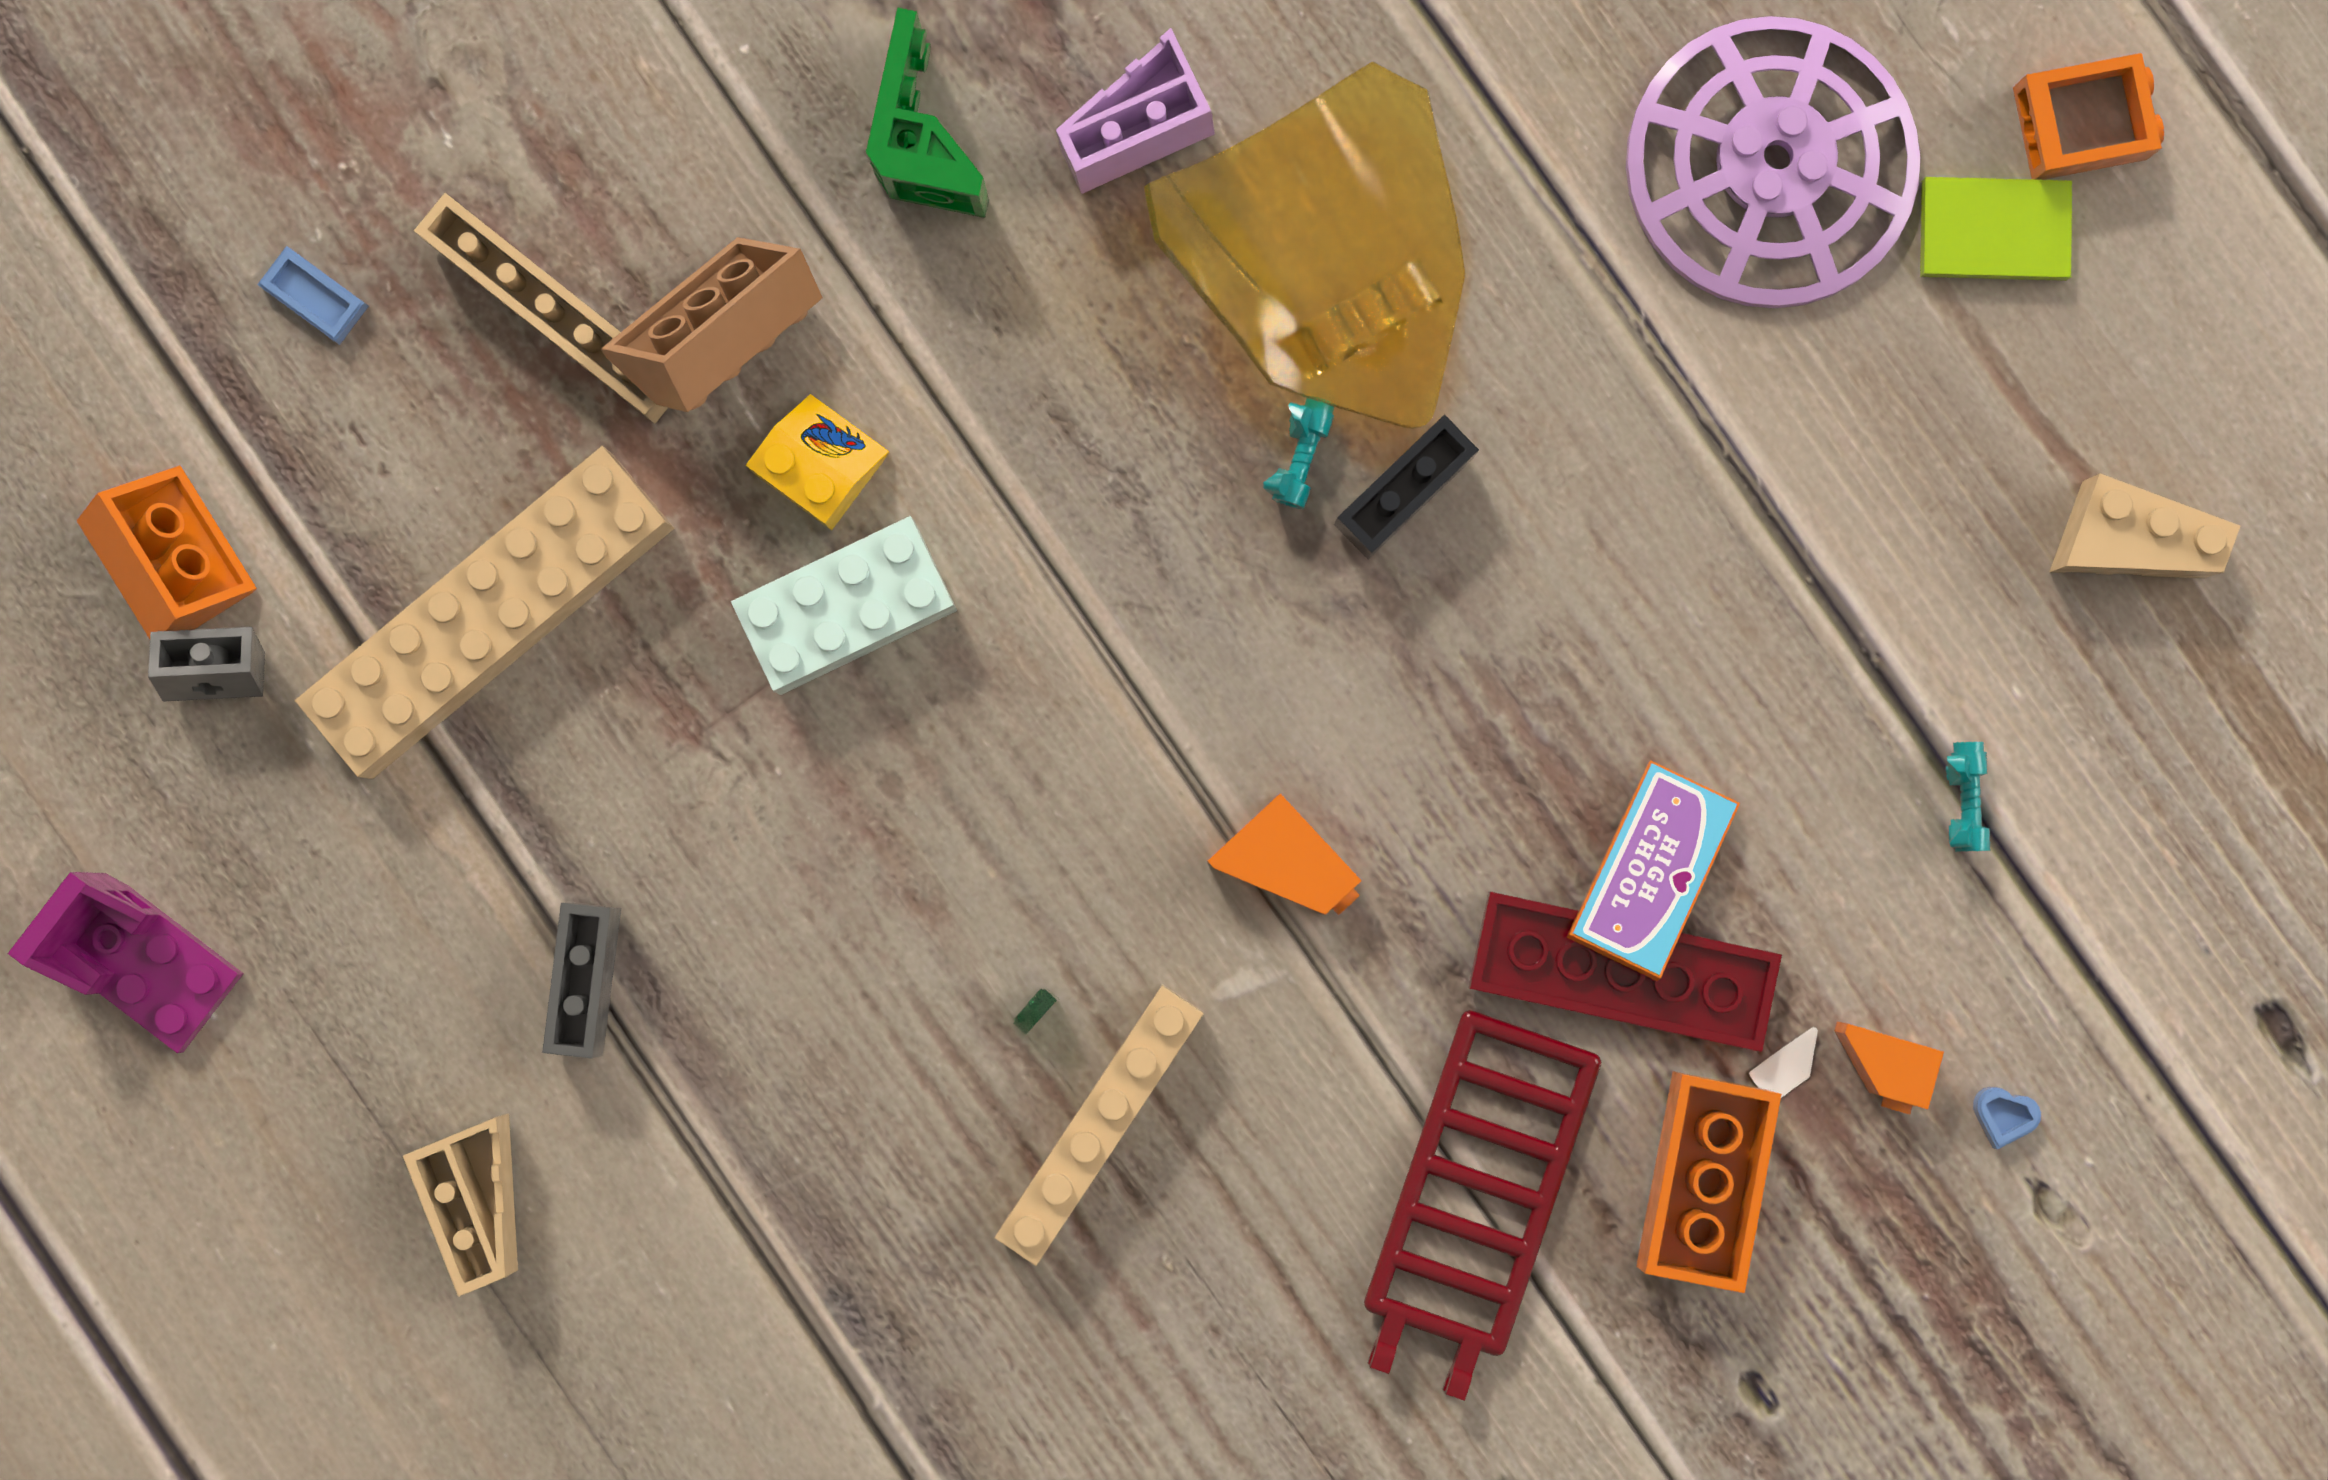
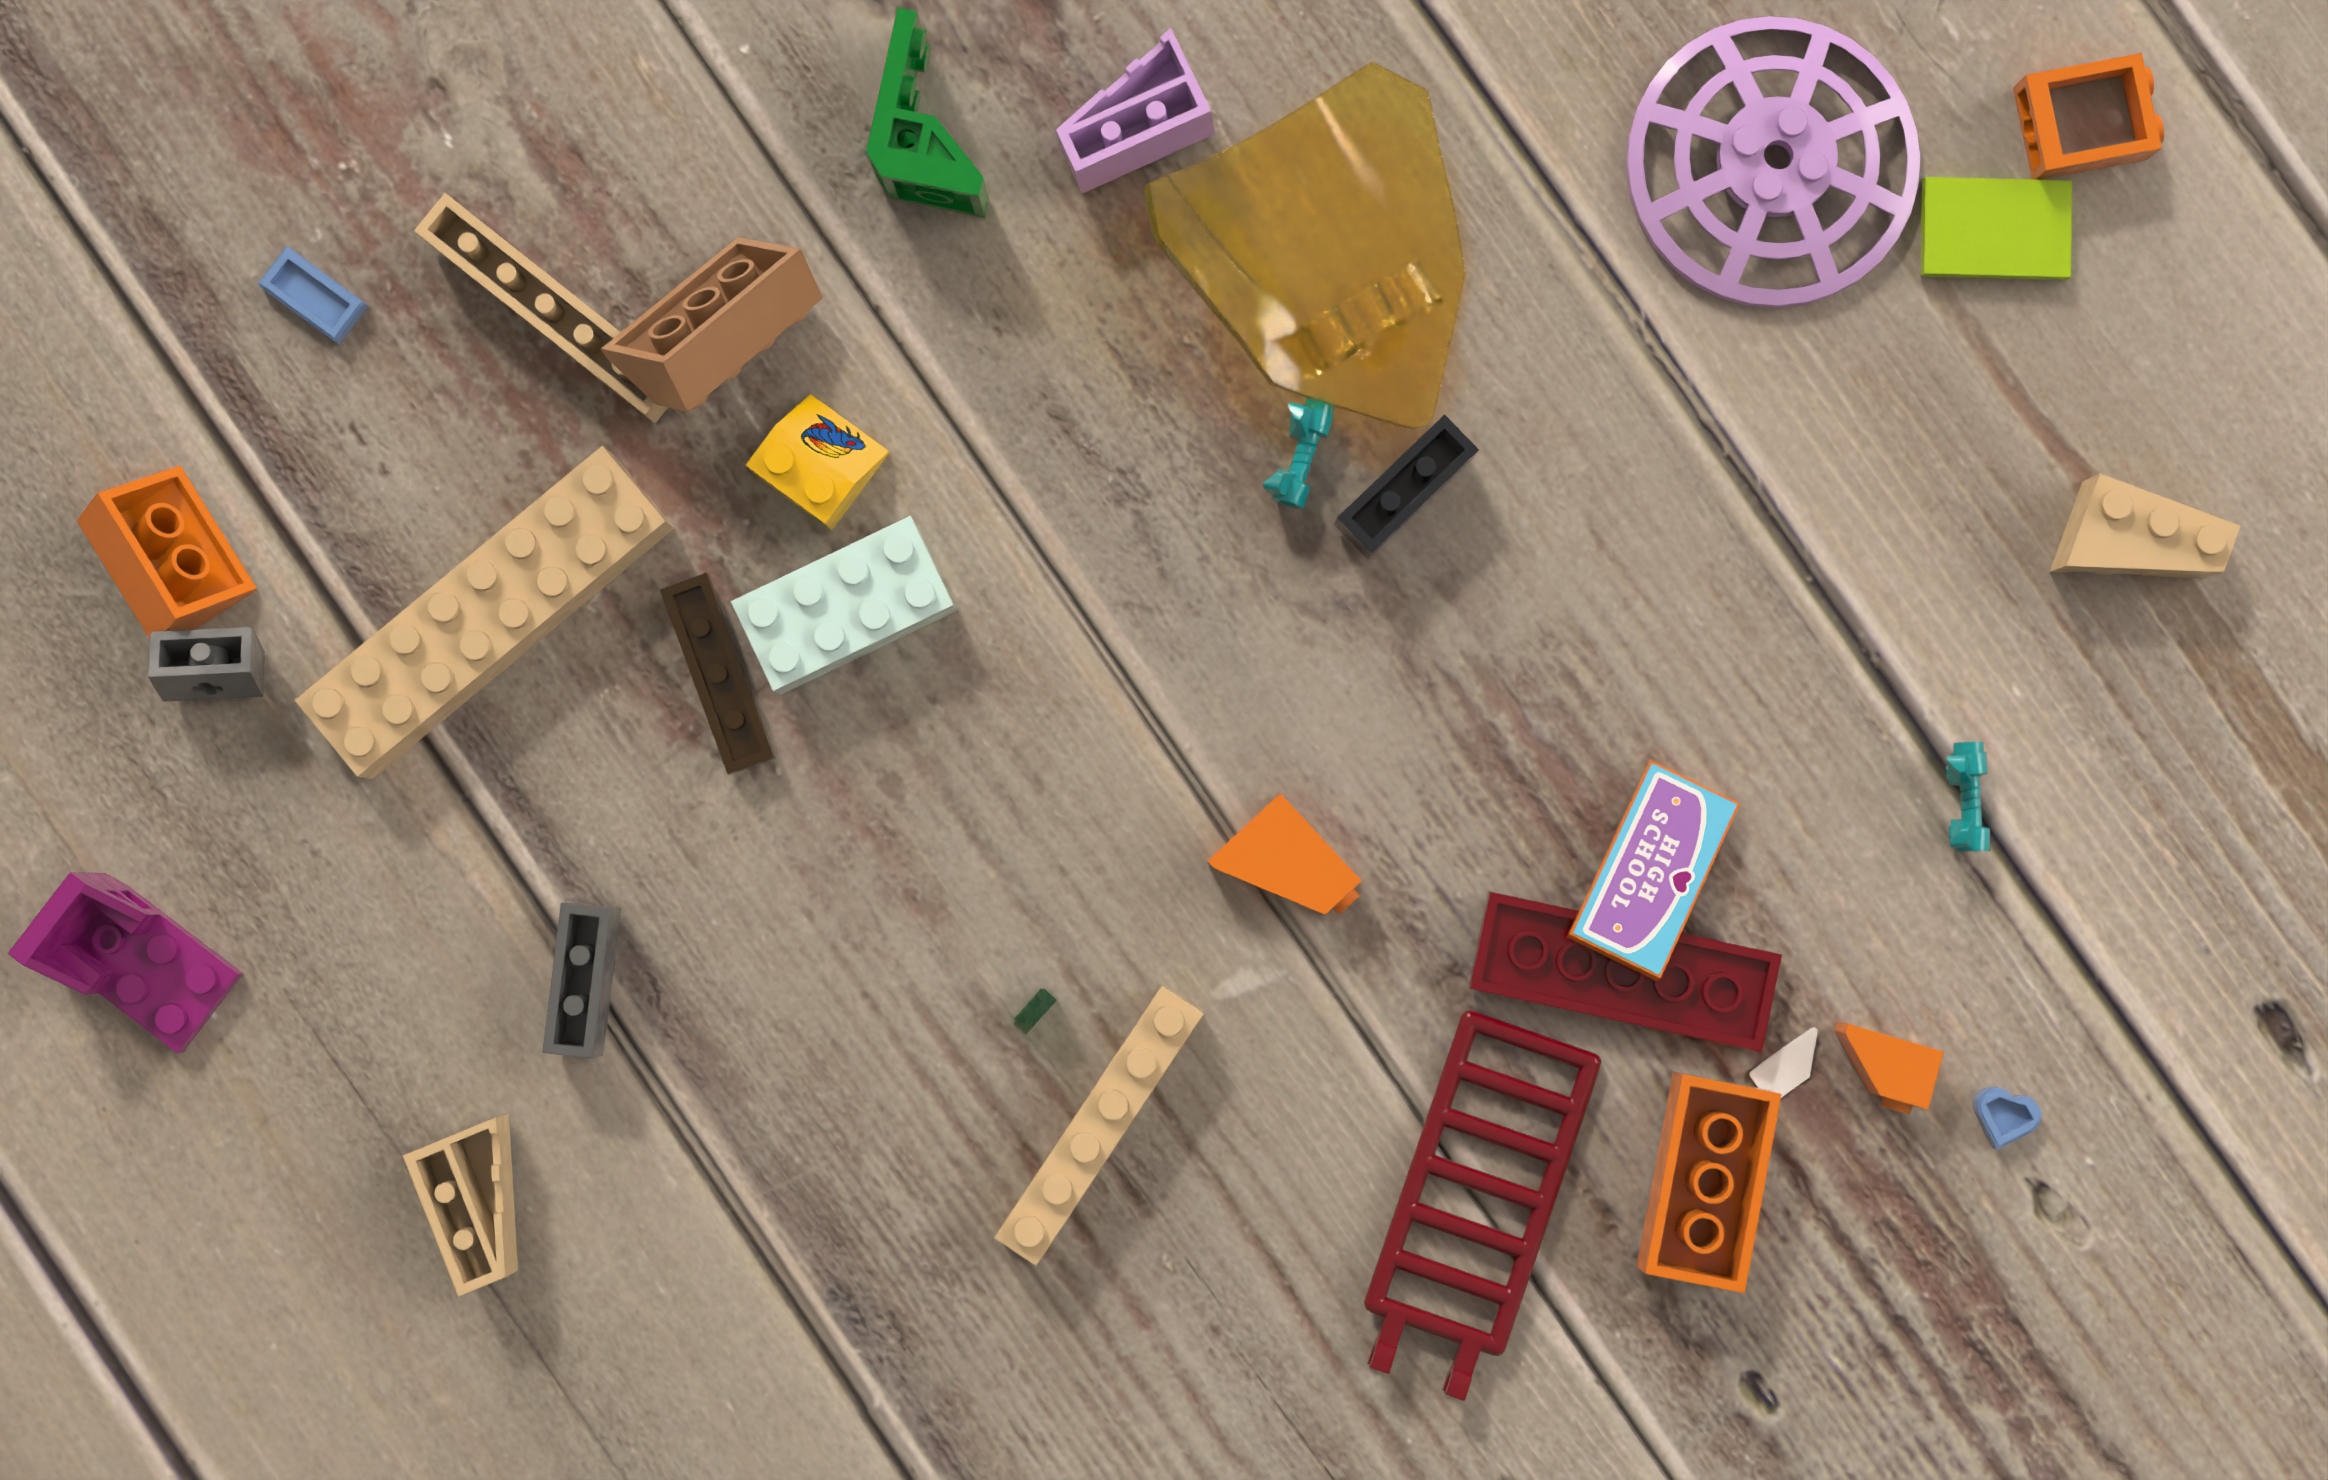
(718, 673): none -> dark brown plate

